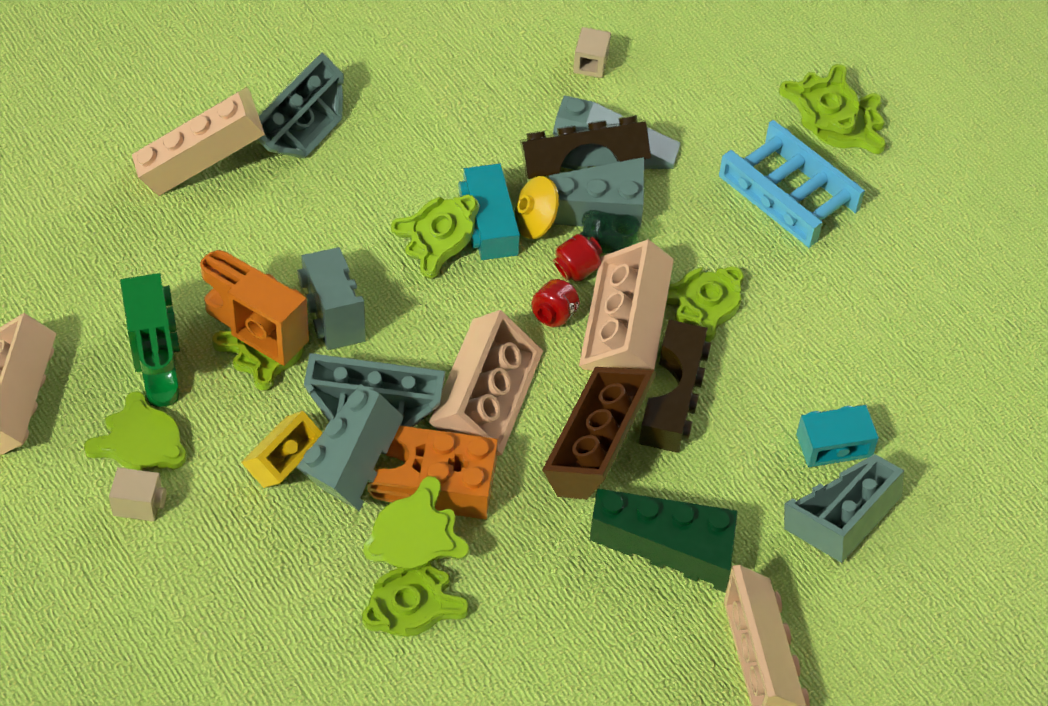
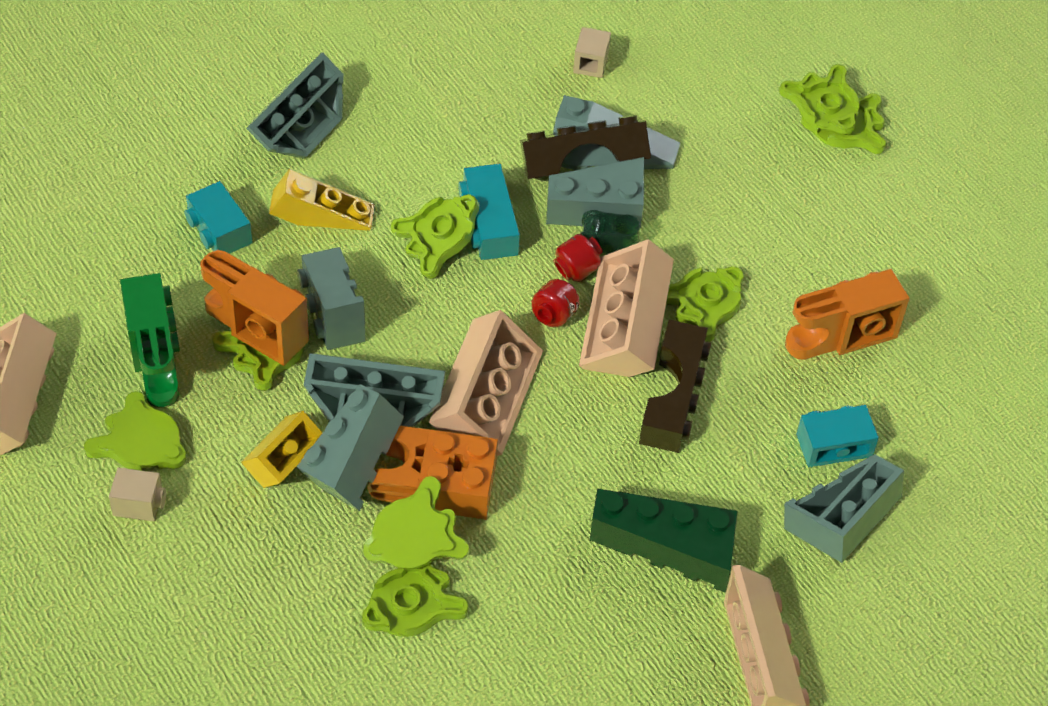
(199, 143): light nougat slope -> none
(218, 219): none -> teal brick
(318, 204): none -> yellow slope
(536, 207): yellow dish -> none
(596, 430): reddish brown slope -> none
(782, 206): medium azure fence -> none
(848, 316): none -> orange brick

